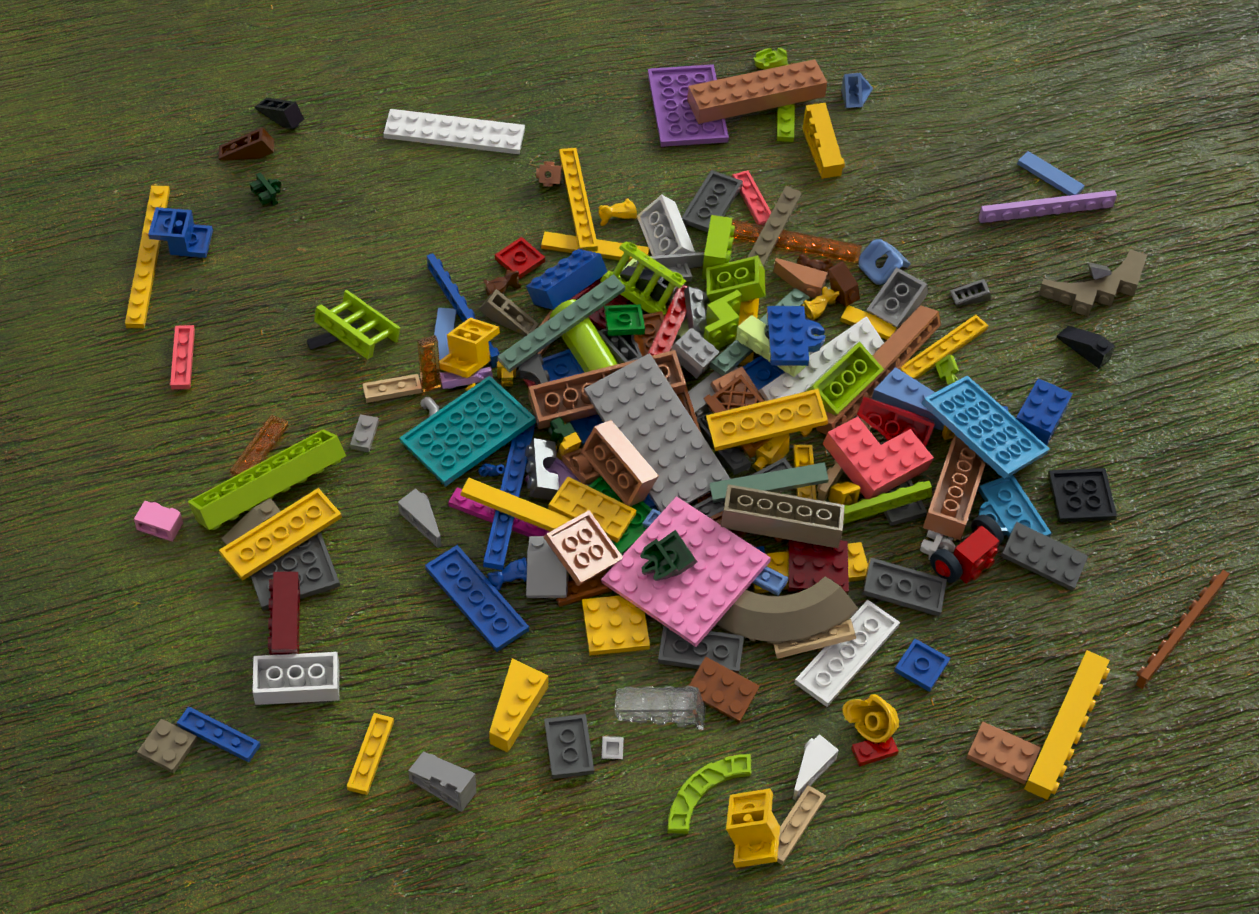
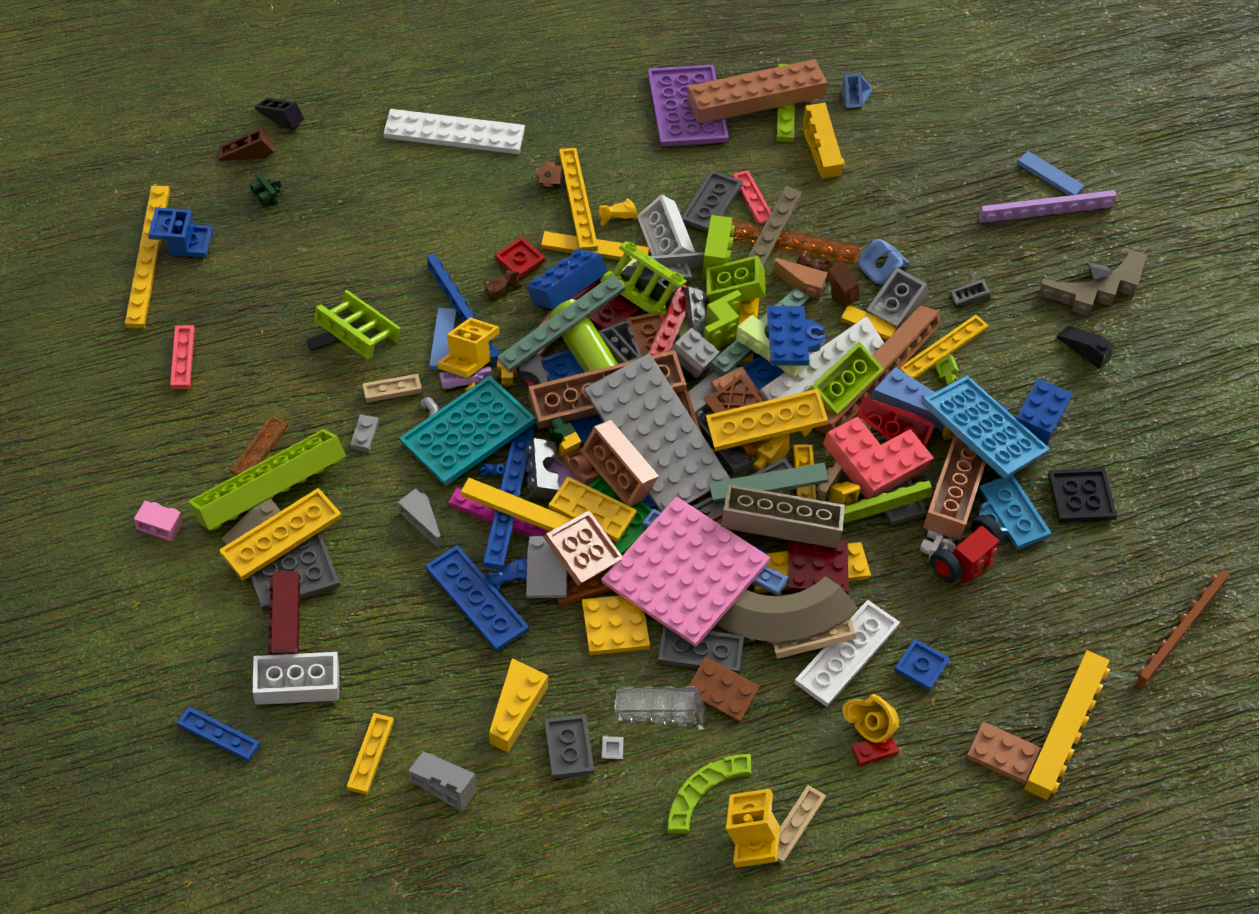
(167, 746): dark tan plate -> none
(429, 363): clear orange plate -> none
(506, 313): dark tan slope -> none
(624, 320): green plate -> none
(667, 557): dark green plate -> none
(770, 59): lime plate -> none
(816, 307): yellow animal -> none
(817, 758): white slope -> none
(904, 586): dark grey plate -> none
(1044, 556): dark grey plate -> none

